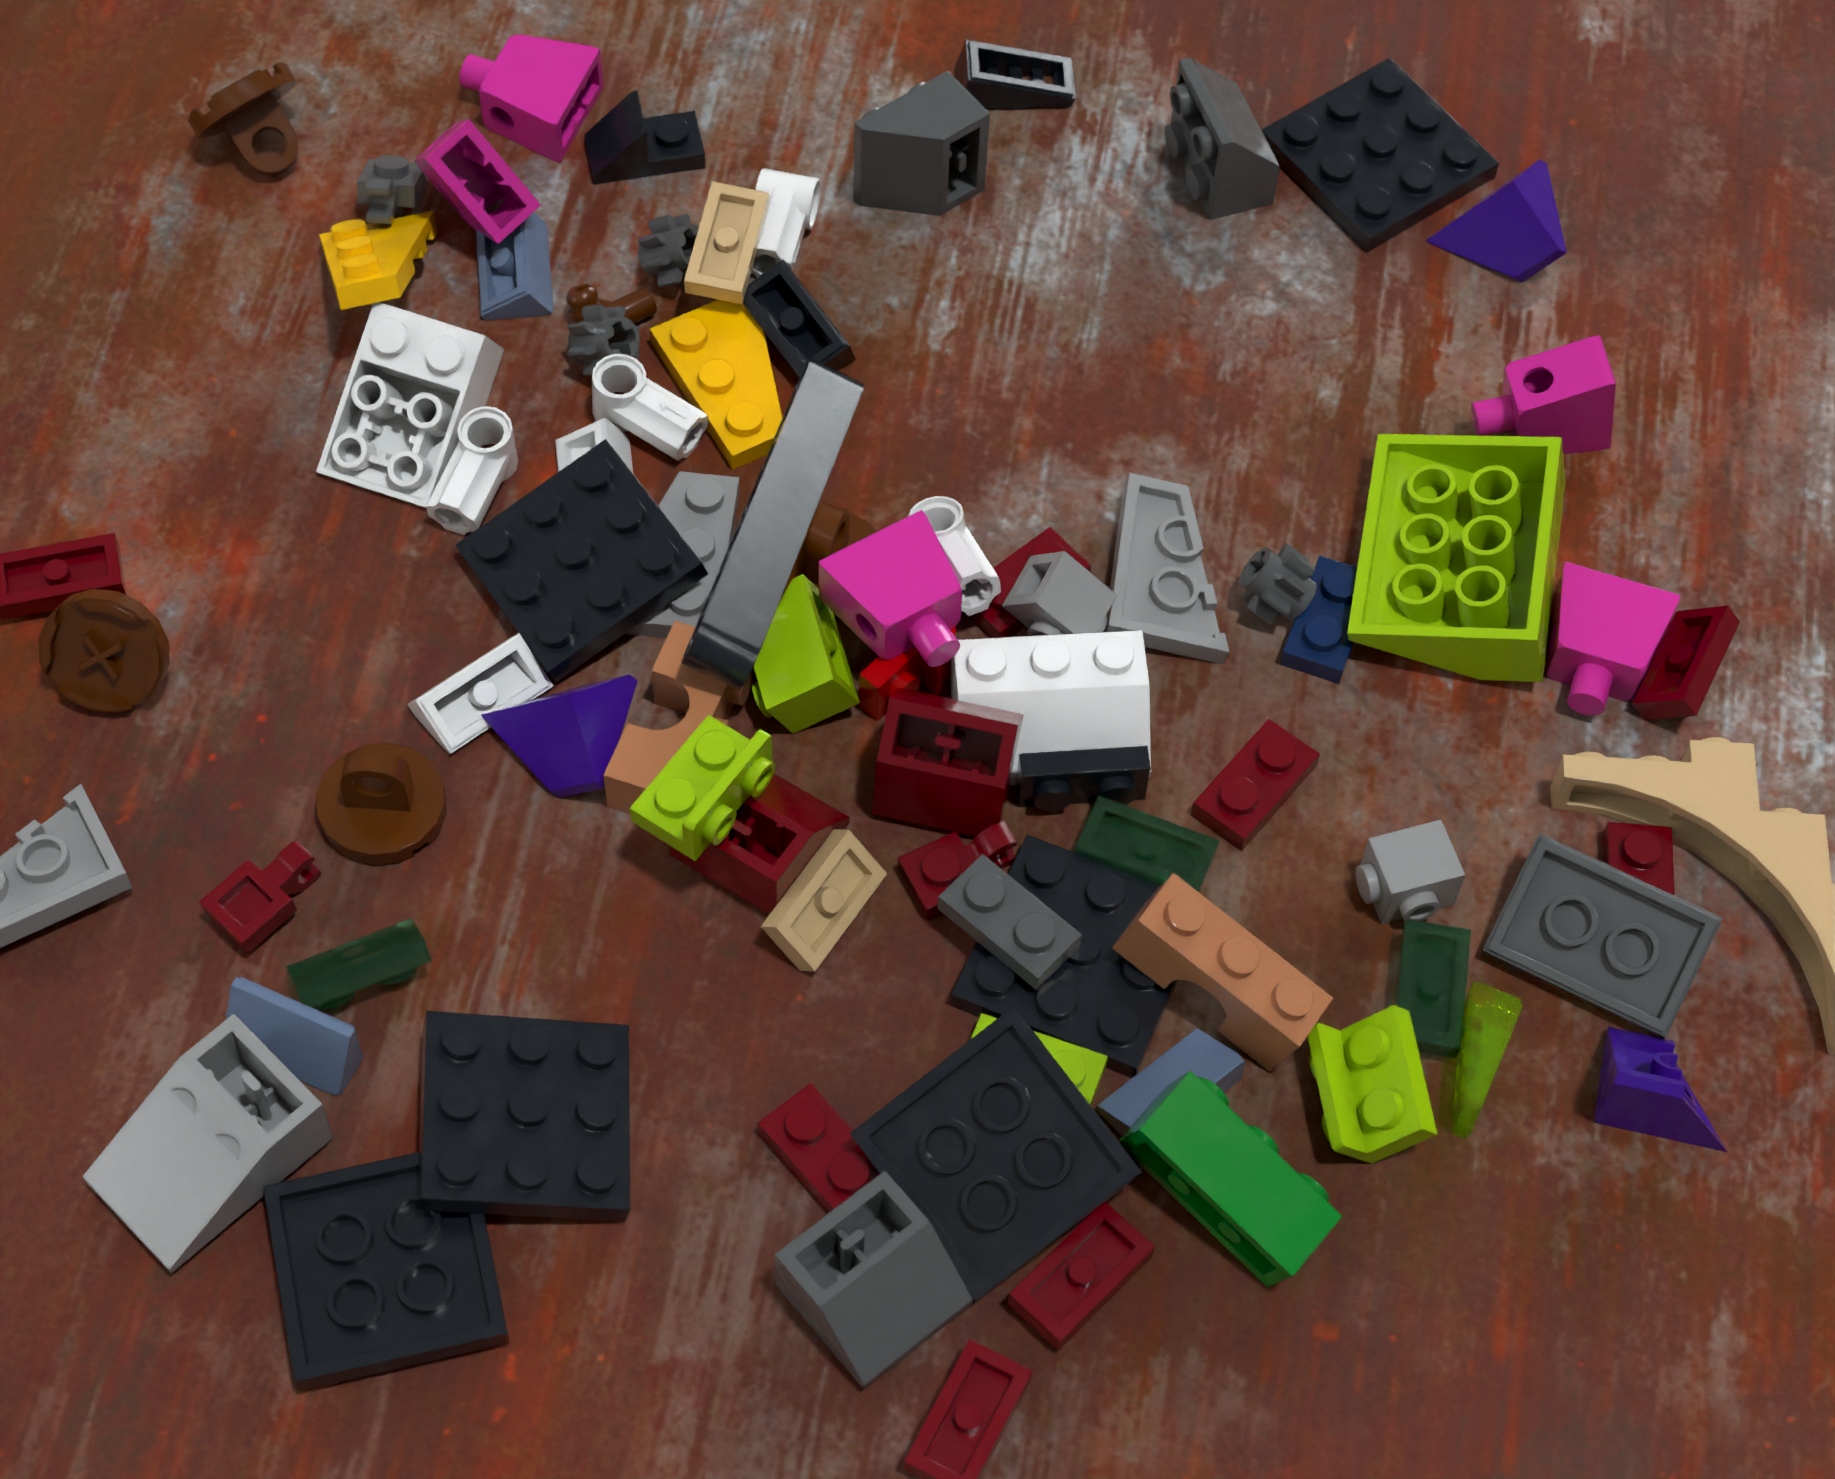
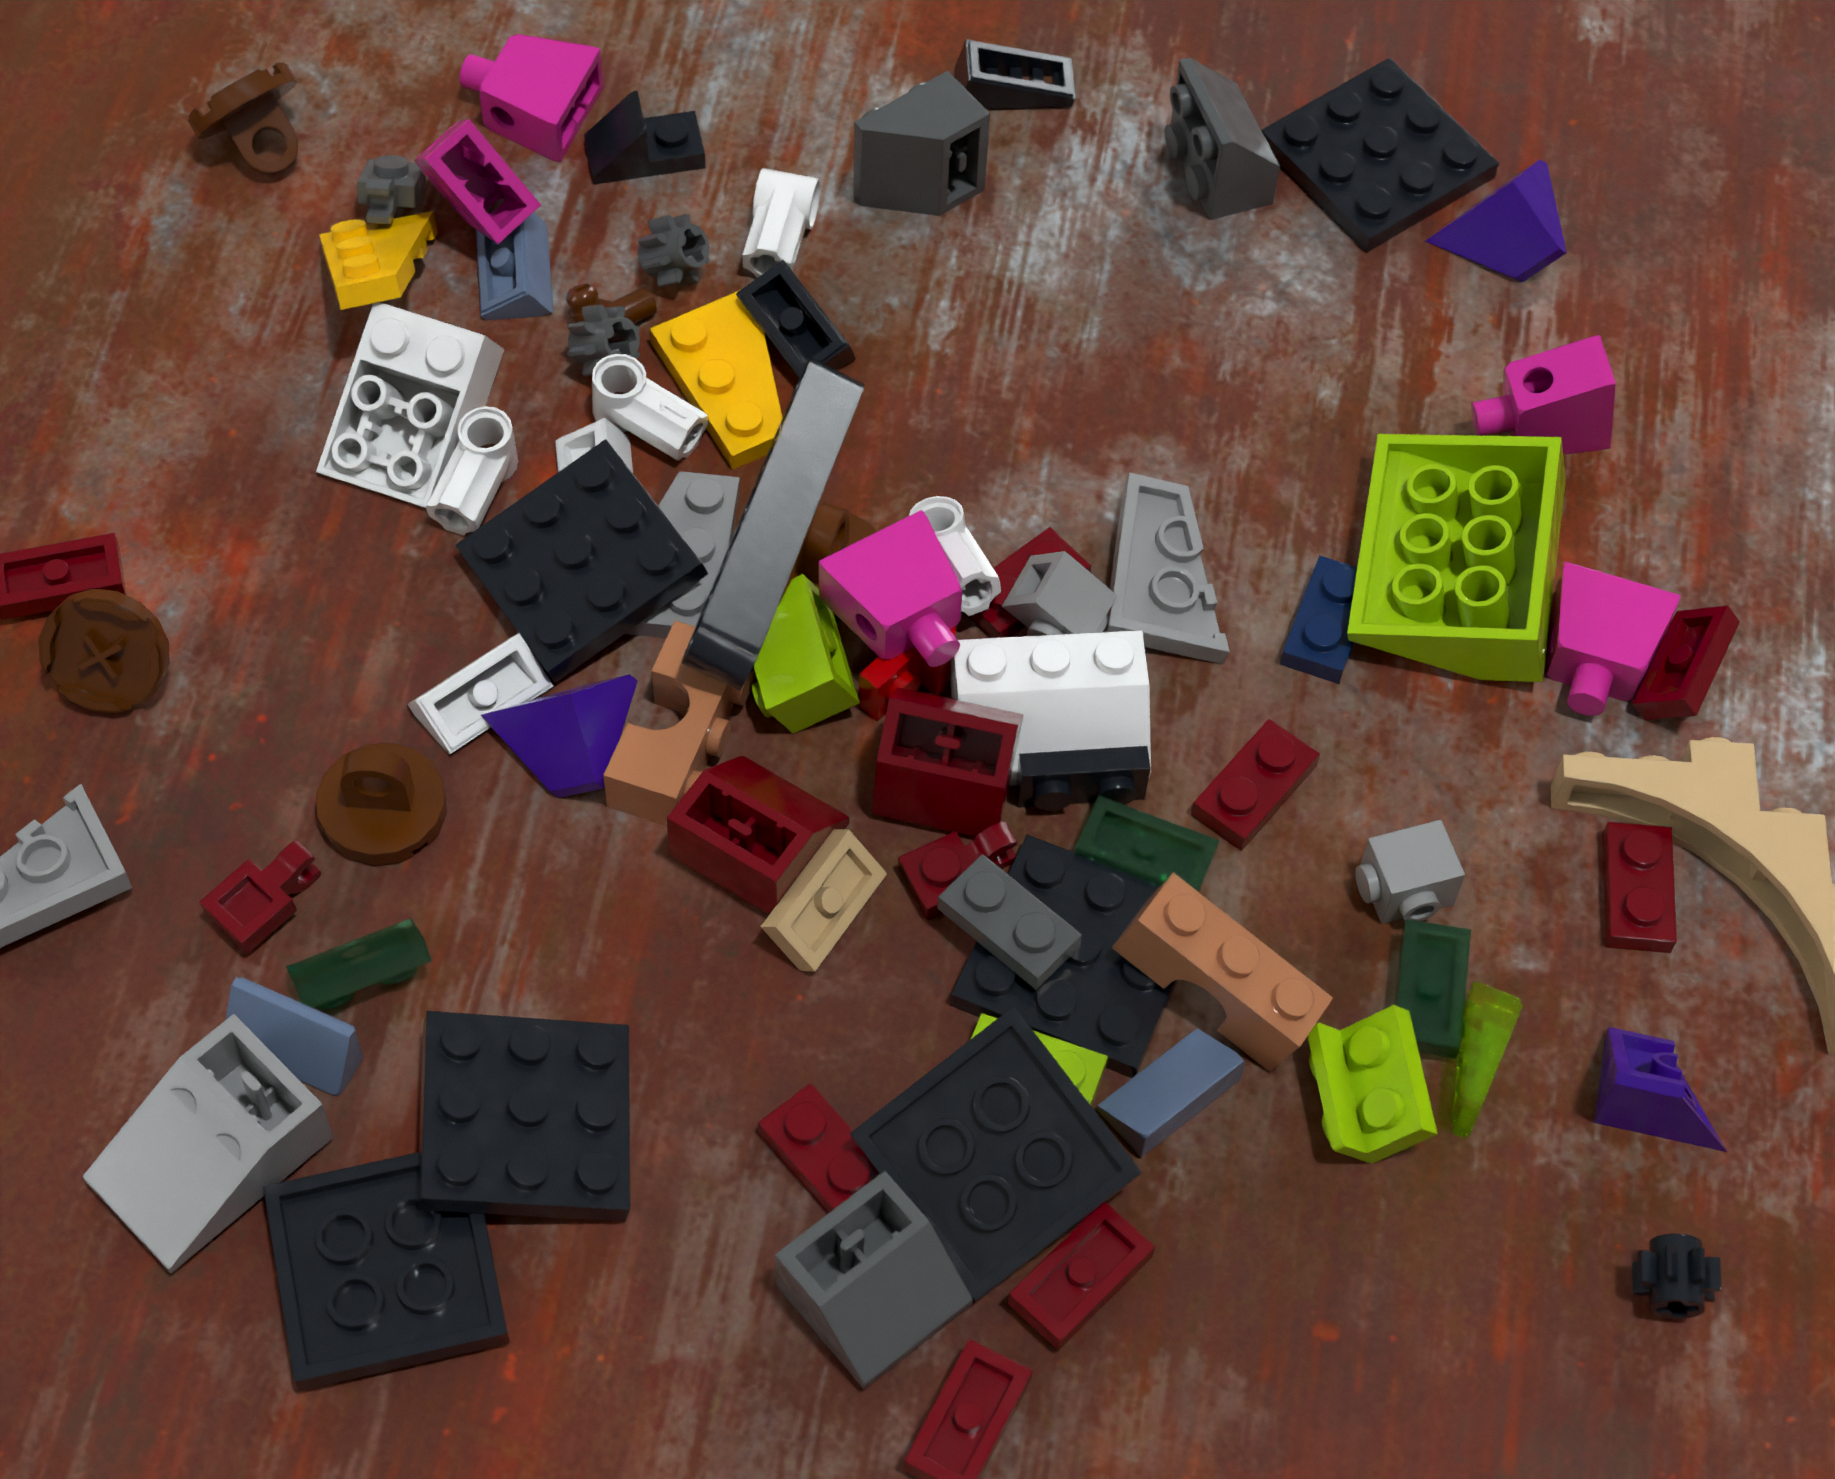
(704, 786): lime bracket -> none
(726, 242): tan plate -> none
(1231, 1178): green brick -> none
(1277, 583): dark grey gear -> none
(1602, 935): dark grey tile -> none
(1676, 1276): none -> black gear

